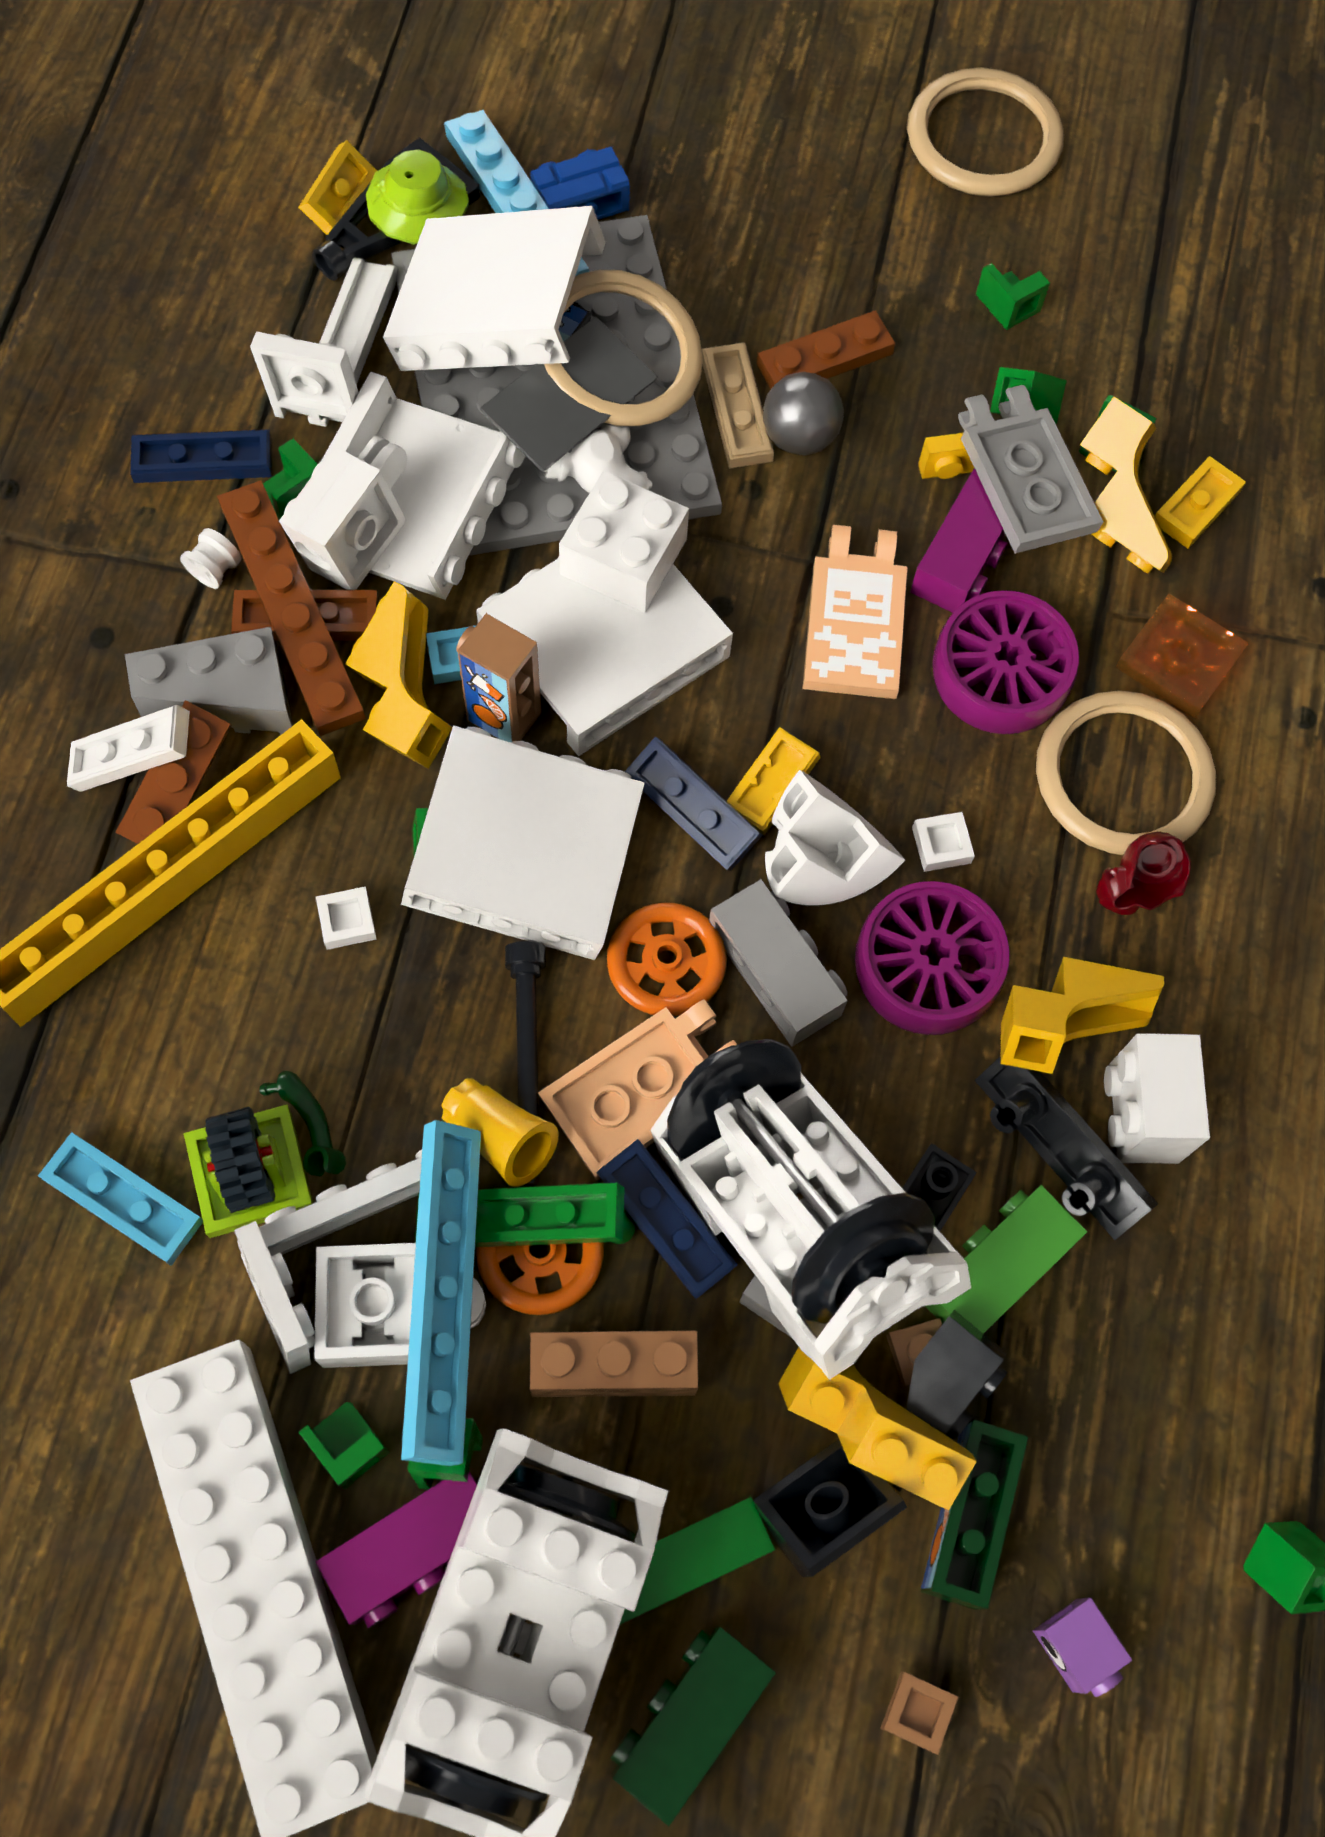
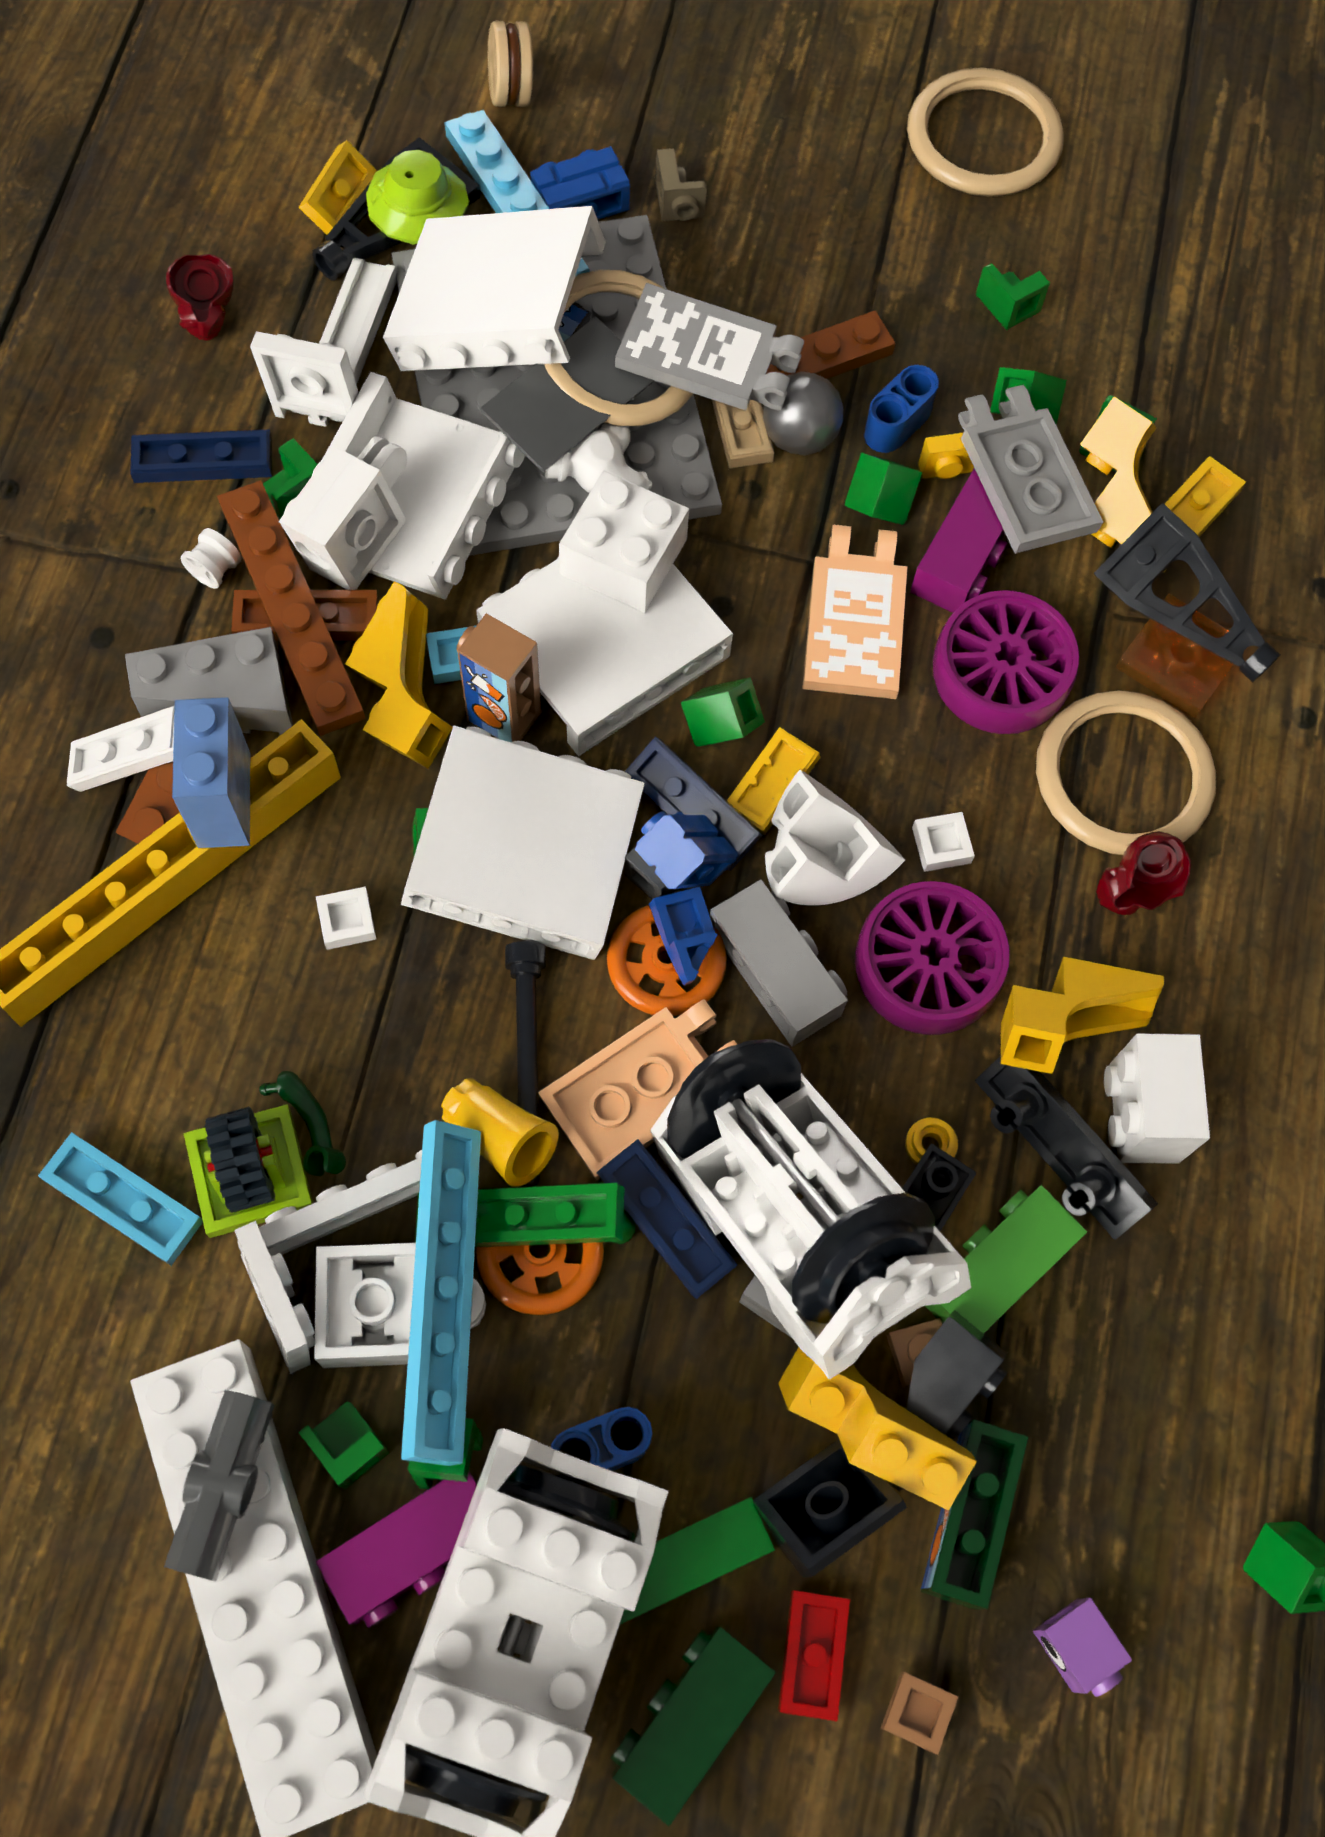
(201, 290): none -> dark red hair
(211, 772): none -> medium blue brick
(219, 1485): none -> dark grey piece
(510, 63): none -> tan head
(597, 1438): none -> blue beam
(613, 1363): medium nougat brick -> none
(644, 876): none -> dark grey plate
(675, 196): none -> dark tan bracket
(684, 850): none -> brick
(684, 929): none -> blue slope
(707, 350): none -> light grey tile
(723, 712): none -> green panel
(814, 1655): none -> red plate
(882, 489): none -> green panel
(900, 408): none -> blue beam
(932, 1128): none -> yellow plate
(1148, 554): none -> black plate

